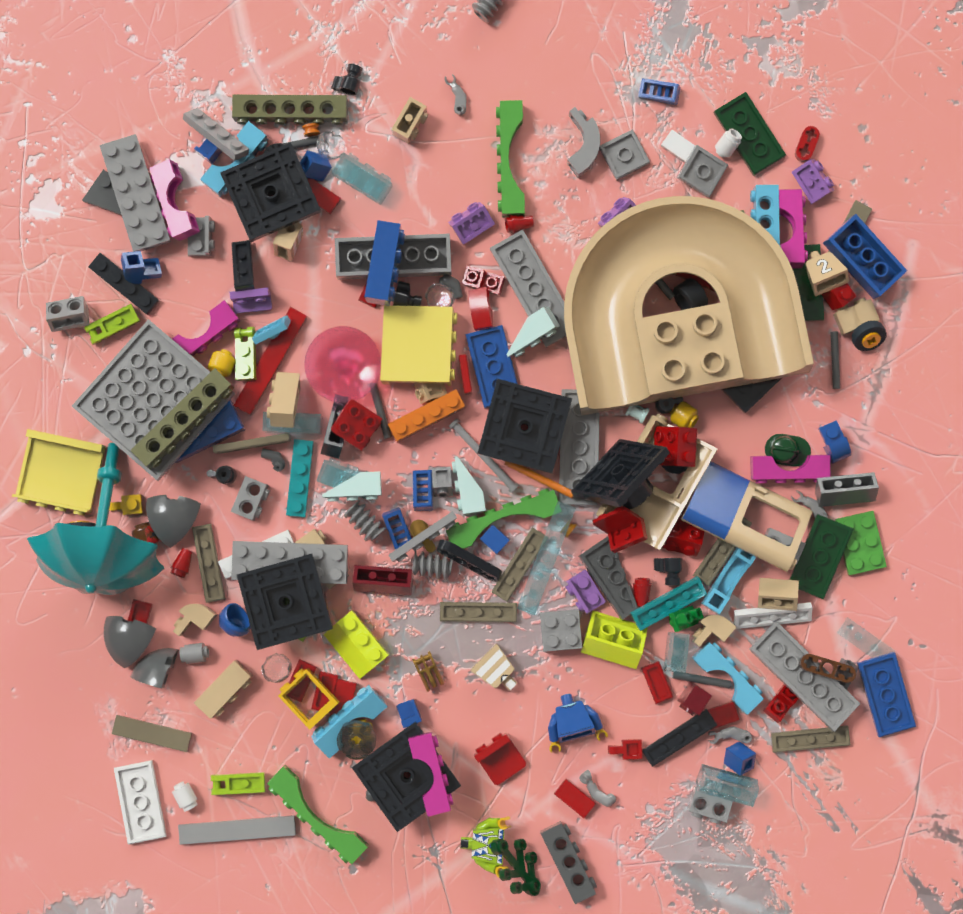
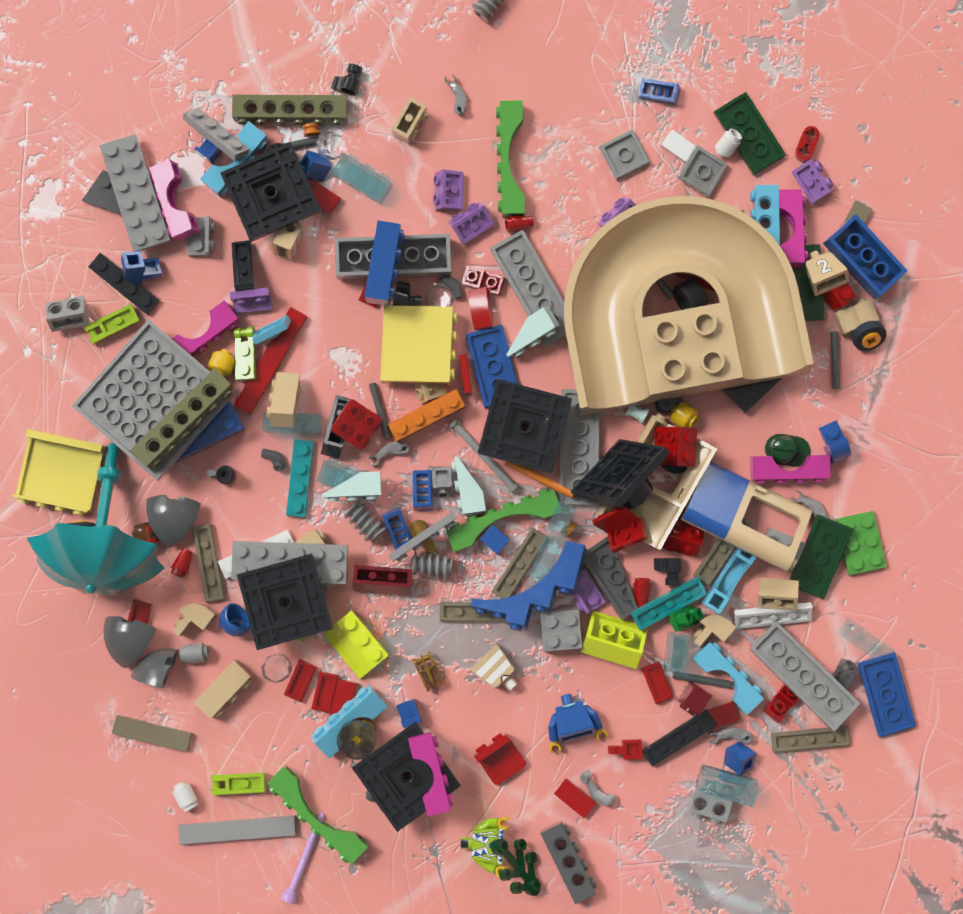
(130, 504): yellow plate -> none
(140, 802): white tile -> none
(244, 496): light grey brick -> none
(251, 443): dark tan tile -> none
(286, 688): yellow window -> none
(290, 894): none -> lavender piece
(342, 364): clear pink dish -> none
(391, 448): none -> light grey arm
(448, 190): none -> medium lavender bracket
(469, 560): black beam -> none
(541, 597): none -> blue arch
(586, 156): light grey arch -> none
(840, 677): reddish brown beam -> none
(846, 489): dark grey brick -> none

